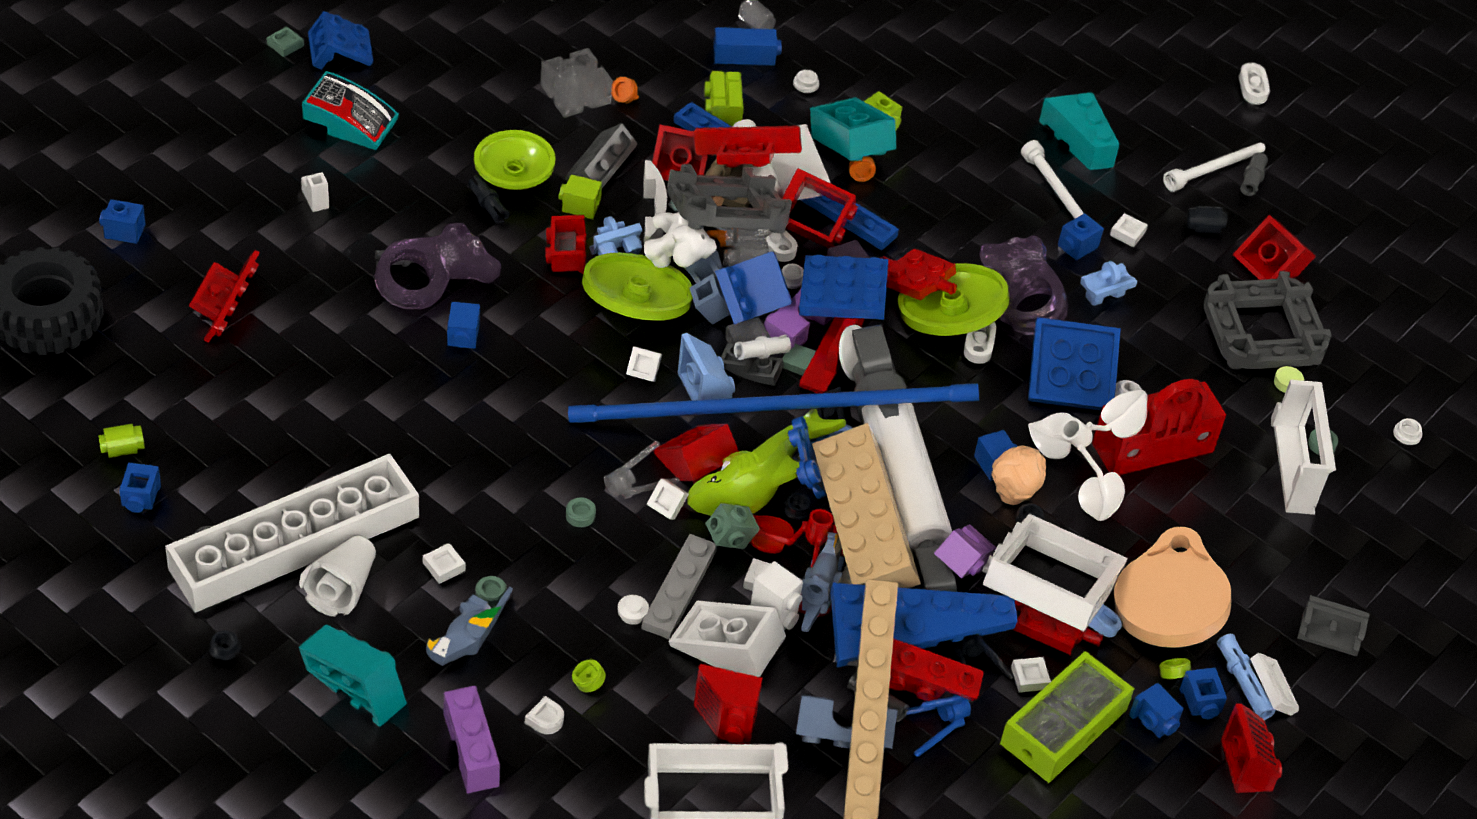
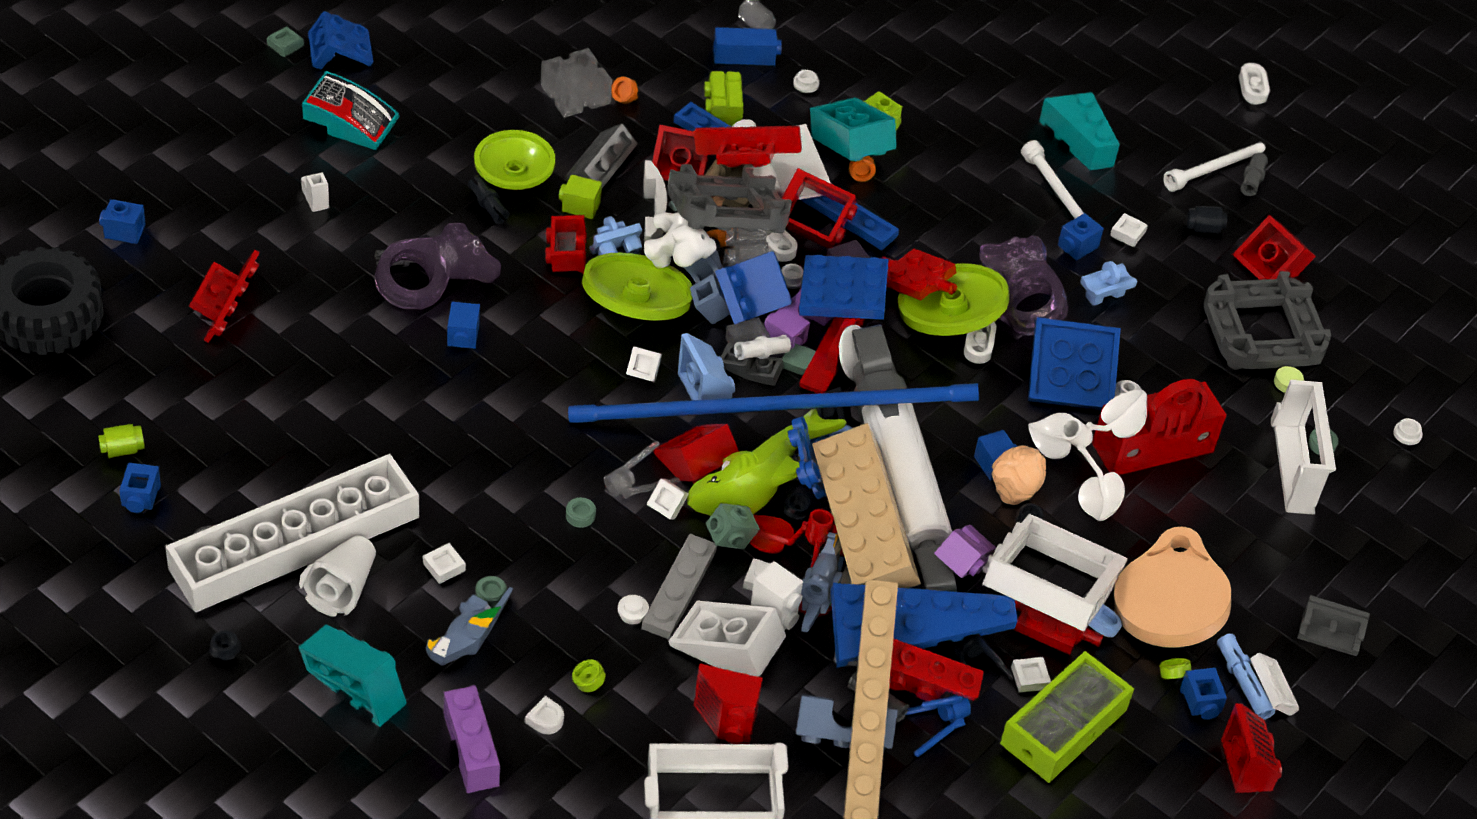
(1157, 710): blue brick -> none

